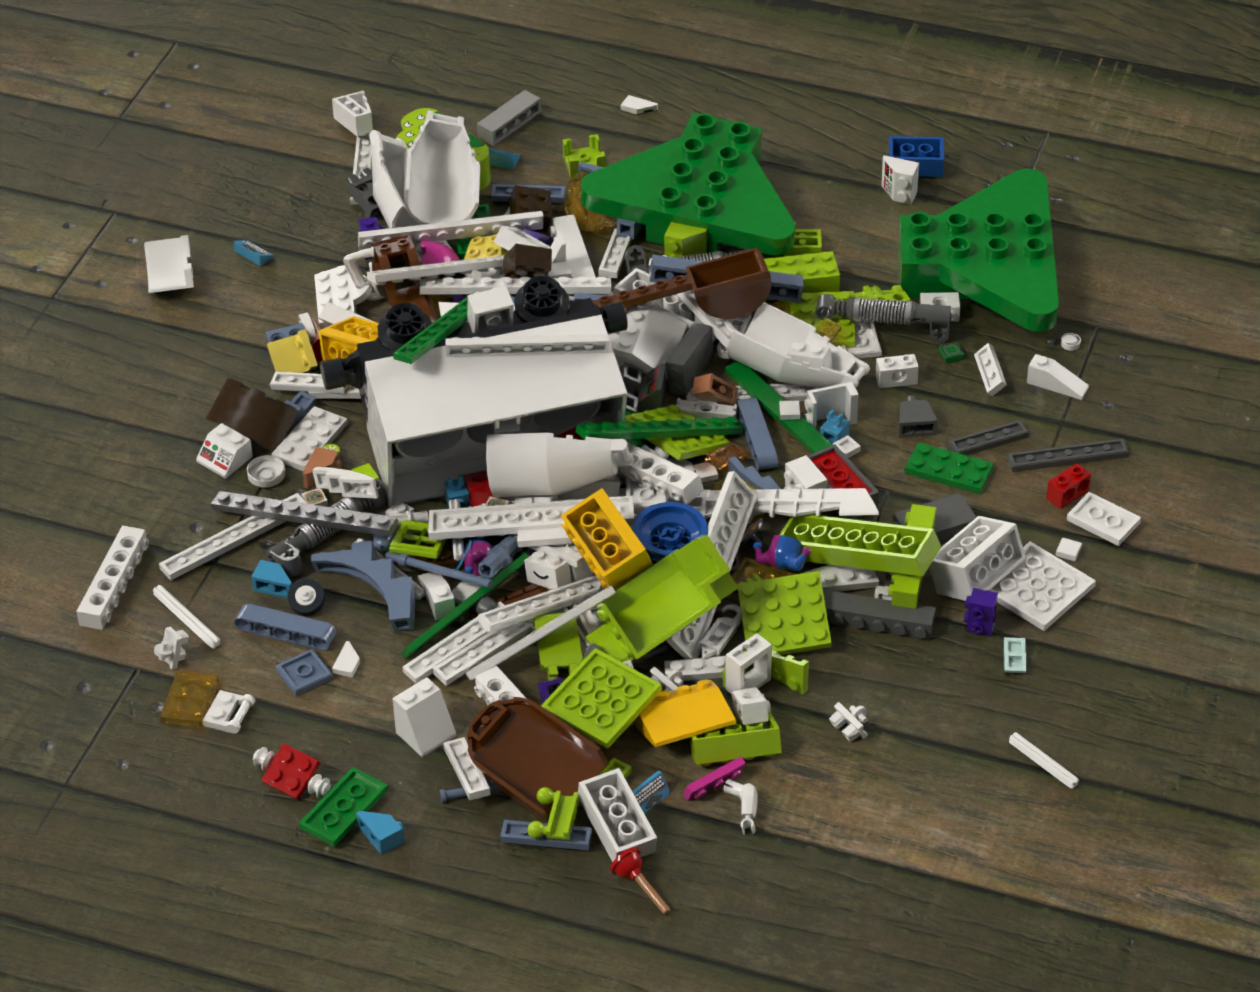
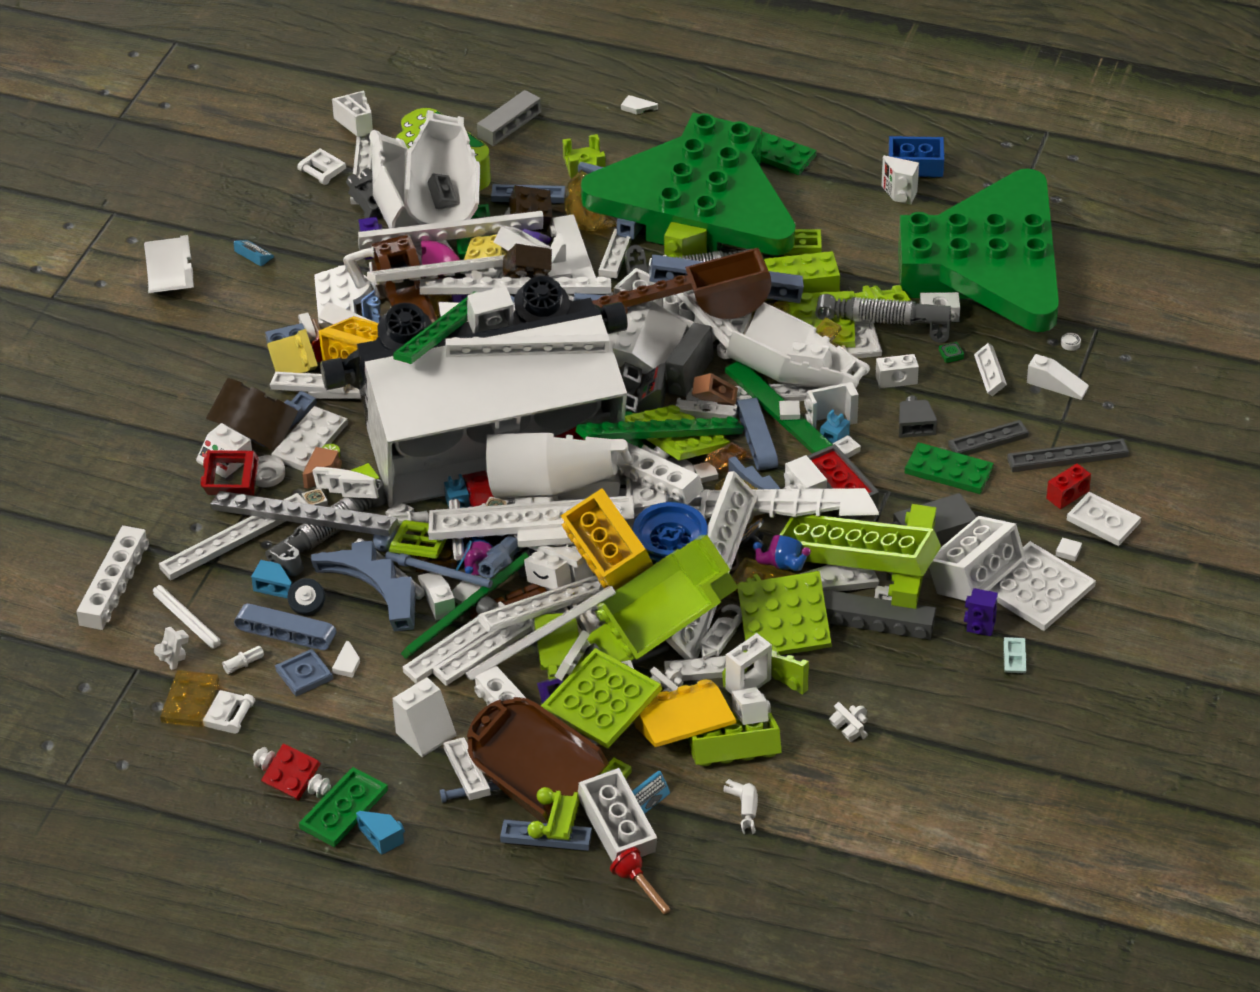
(243, 659): none -> white axle
(250, 469): none -> red window
(324, 161): none -> white plate
(371, 307): none -> light blue hinge
(441, 191): none -> dark grey slope
(503, 159): dark azure slope -> none
(573, 656): none -> white plate
(714, 779): dark pink plate -> none
(785, 154): none -> green plate
(1044, 760): white axle -> none

